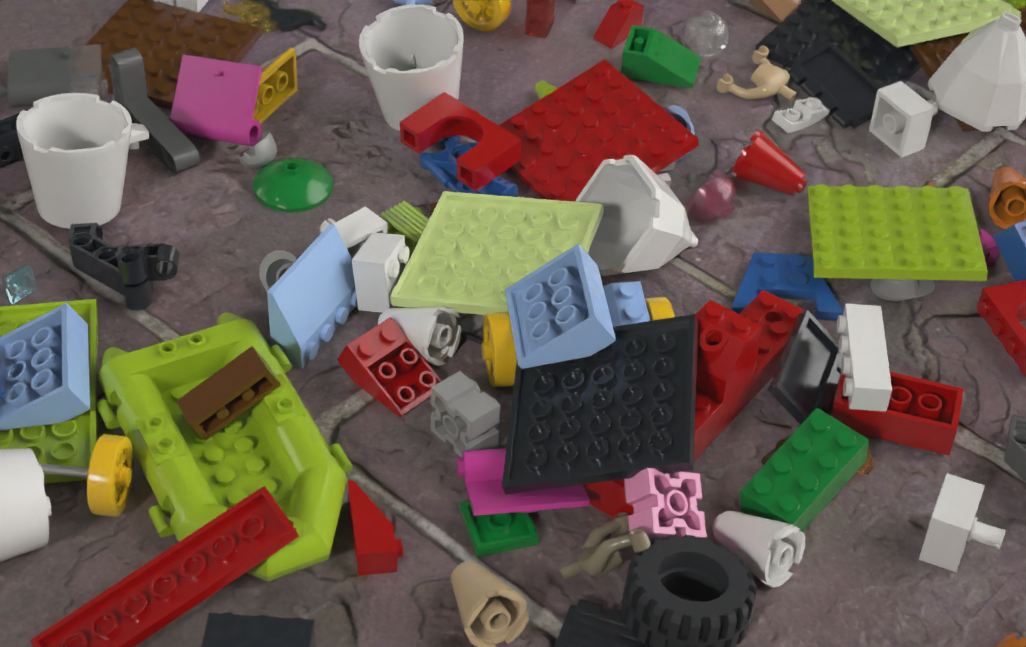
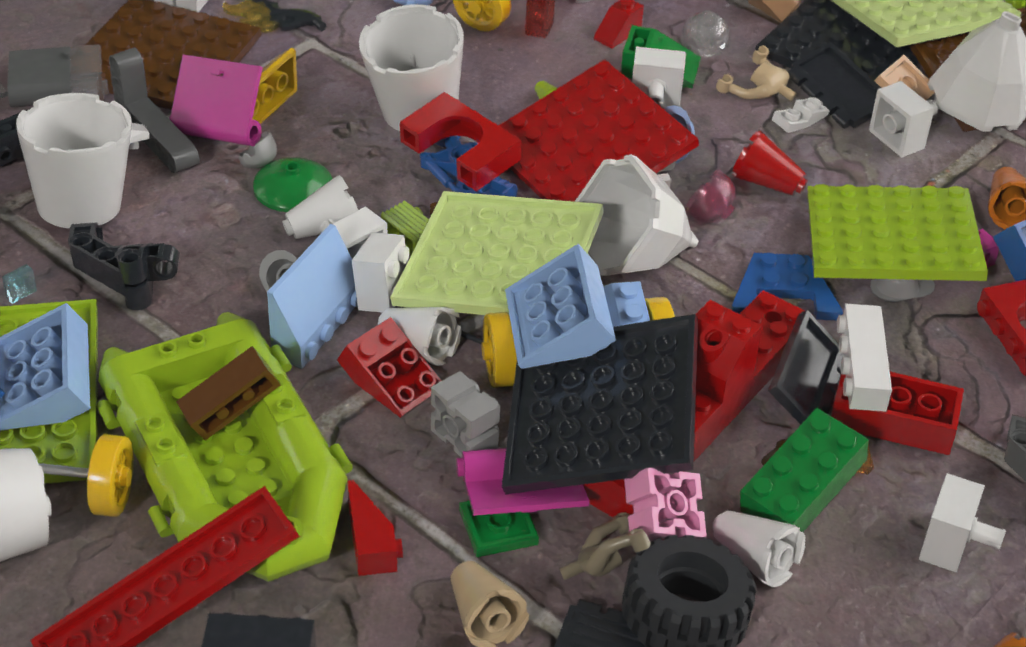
(325, 203): none -> white cone
(659, 74): none -> white brick
(909, 74): none -> light nougat plate

